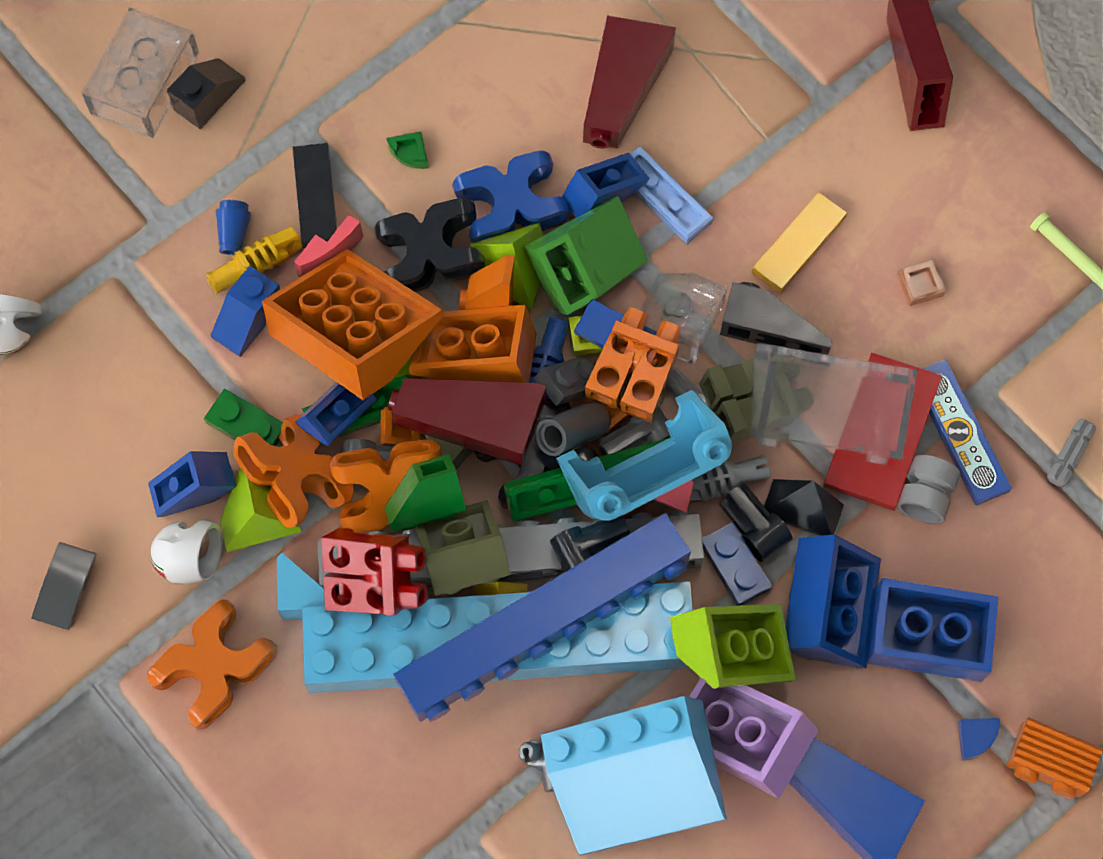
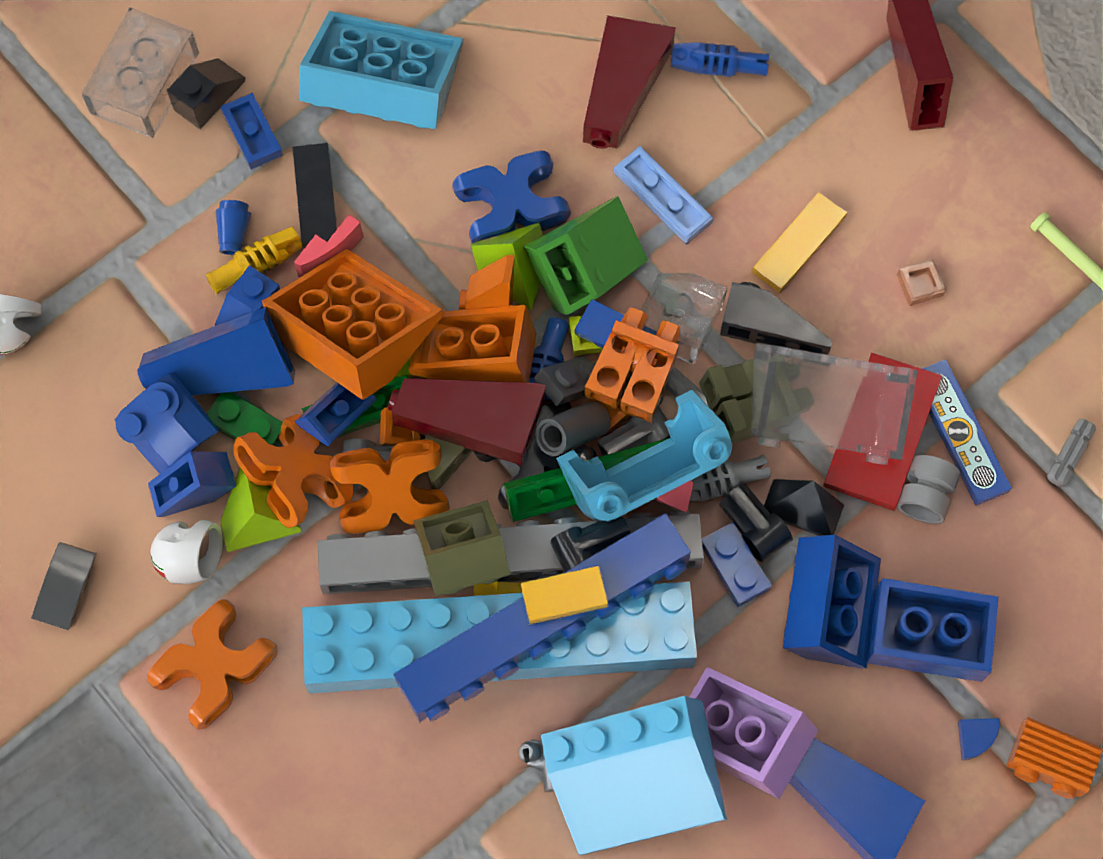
(165, 422): none -> blue slope
(224, 358): none -> blue slope
(251, 131): none -> blue plate
(295, 589): medium azure slope -> none
(371, 572): red hips -> none
(379, 70): none -> medium azure slope
(409, 150): green tile -> none
(425, 494): green slope -> none
(431, 244): black piece -> none
(564, 595): none -> yellow tile
(604, 181): blue slope -> none
(717, 59): none -> blue hinge
(734, 644): lime slope -> none

